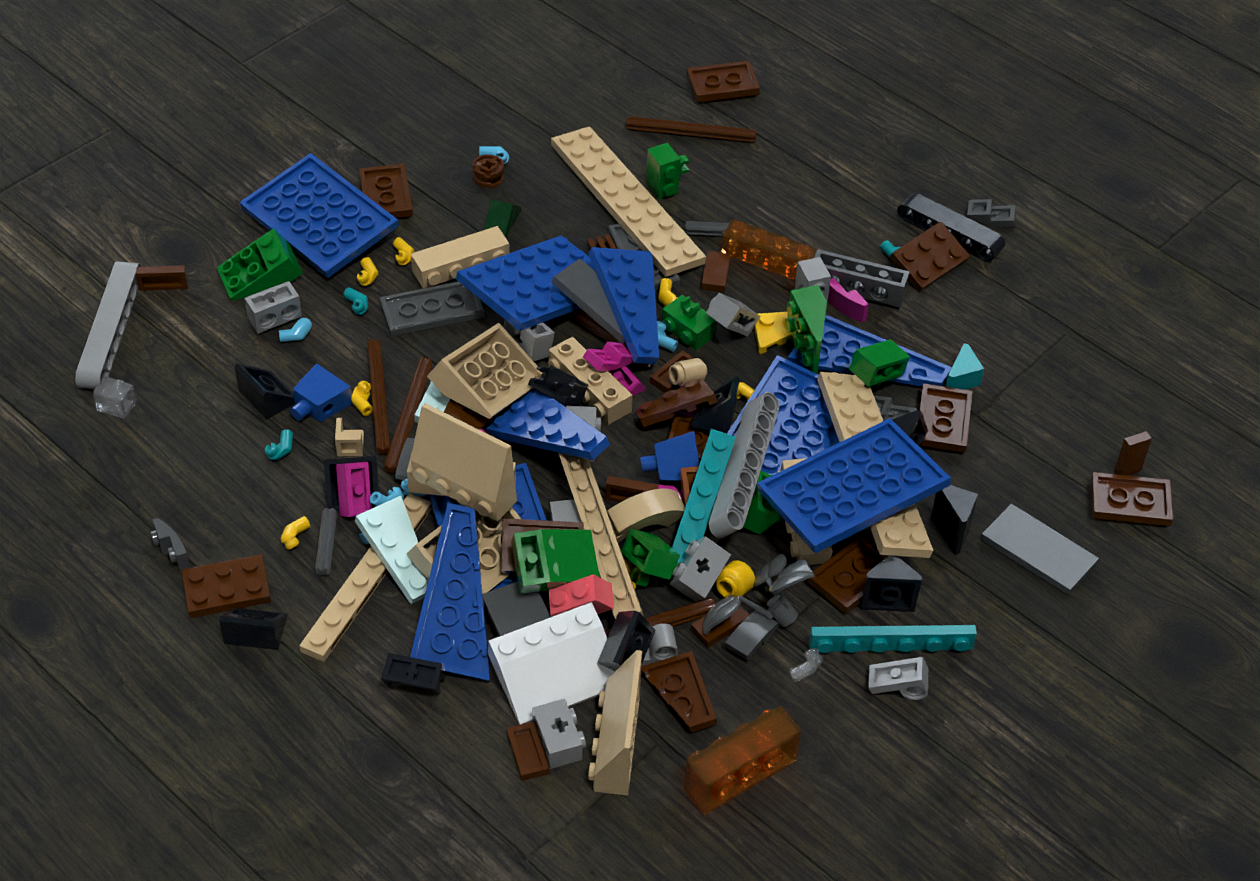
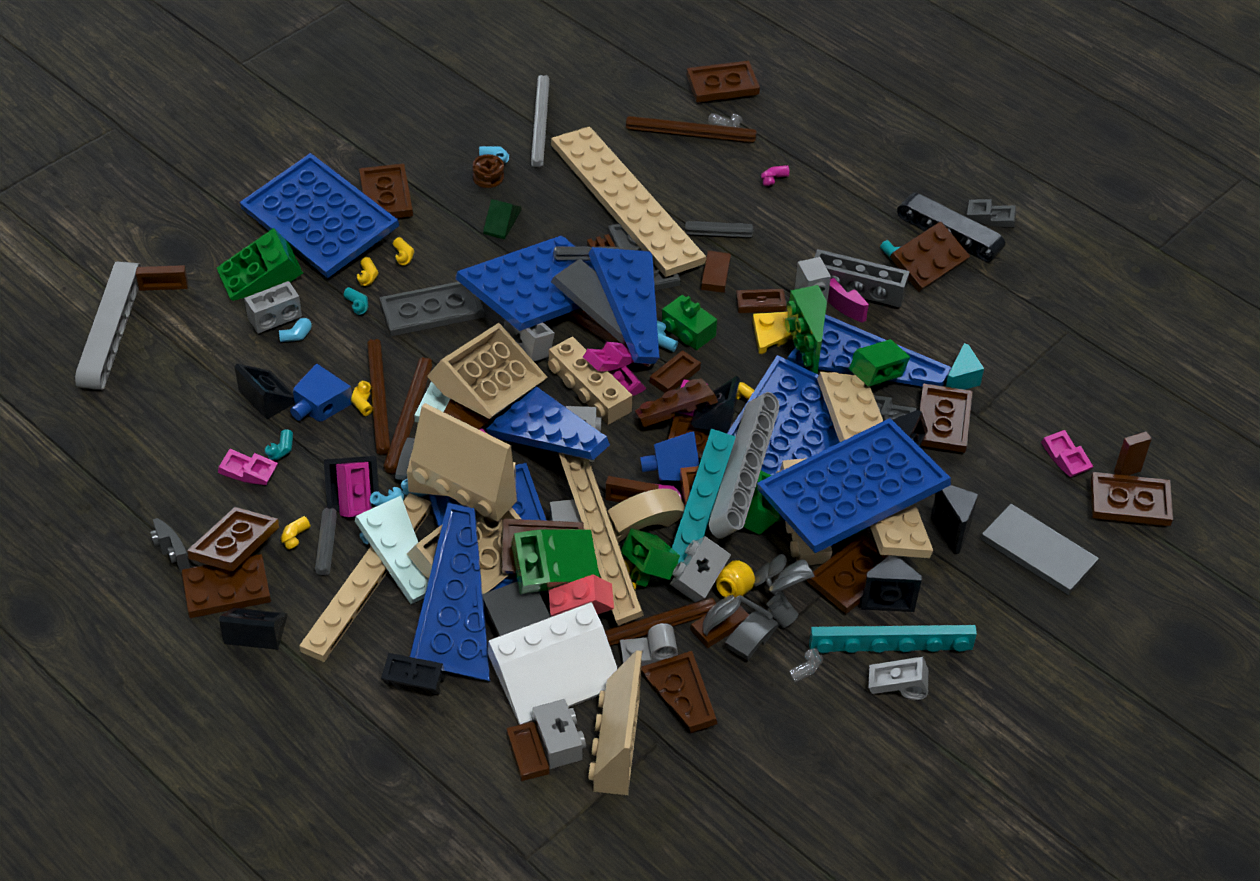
(114, 397): clear brick -> none
(233, 539): none -> reddish brown plate
(247, 469): none -> dark pink slope
(348, 441): tan panel -> none
(444, 260): tan brick -> none
(540, 121): none -> light grey axle
(559, 385): black hinge -> none
(574, 253): none -> dark grey axle
(626, 636): black slope -> none
(664, 170): green brick -> none
(665, 295): yellow arm -> none
(687, 370): tan brick -> none
(716, 119): none -> clear arm
(732, 314): light grey brick -> none
(741, 759): clear orange brick -> none
(756, 300): none -> reddish brown tile
(765, 248): clear orange brick -> none
(774, 172): none -> dark pink arm
(1065, 454): none -> dark pink slope

